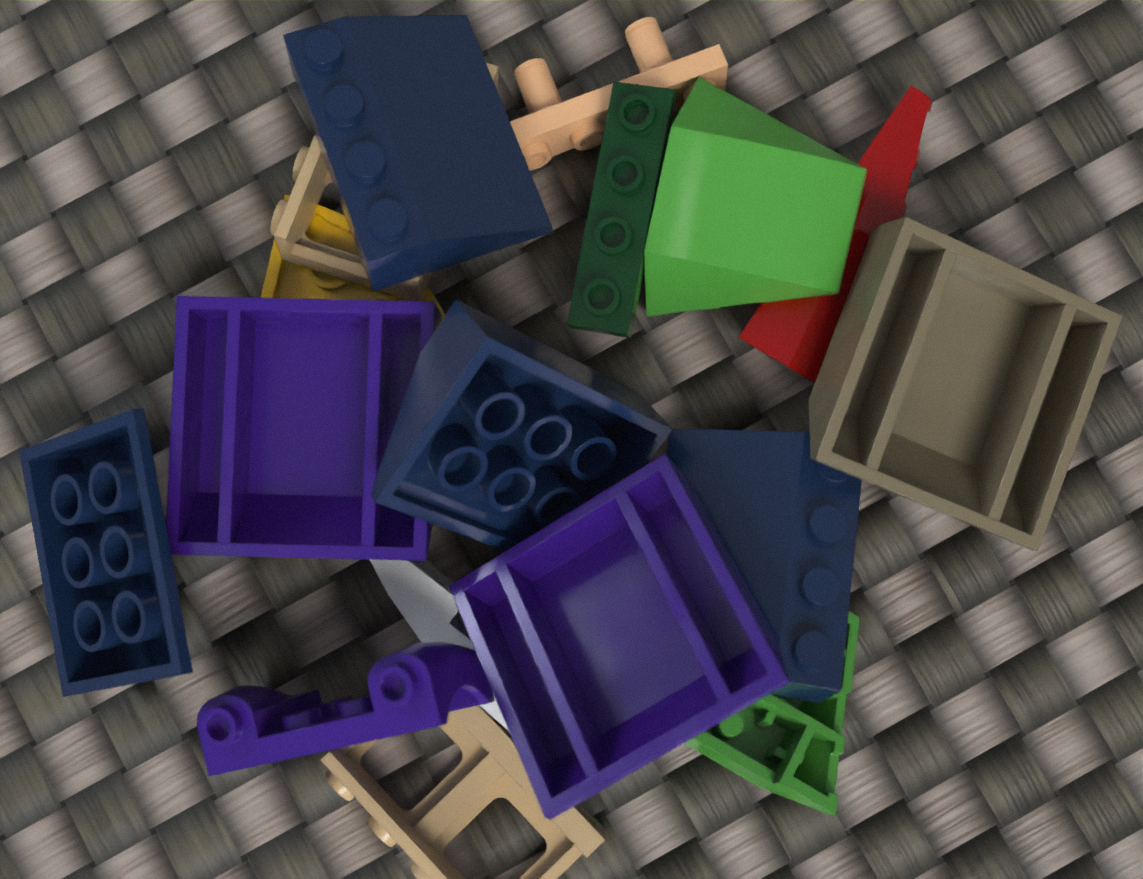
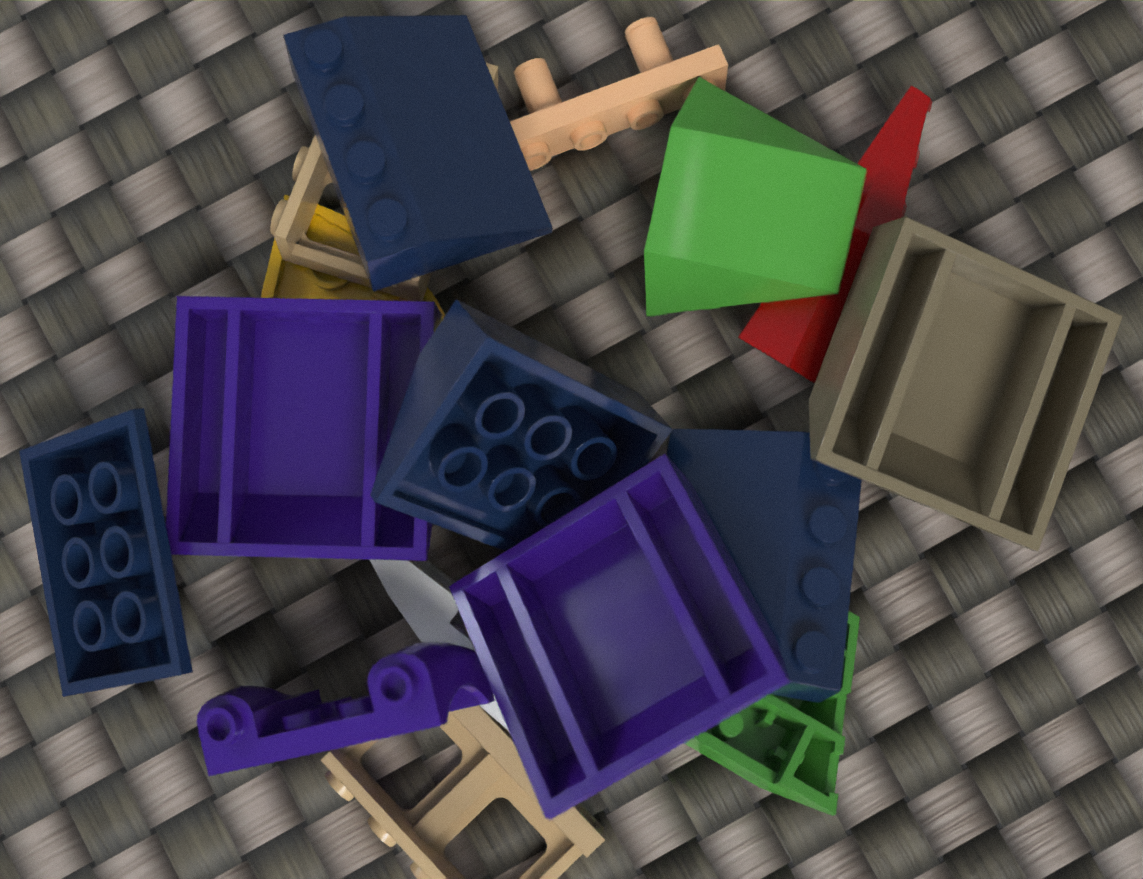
(621, 209): dark green plate -> none

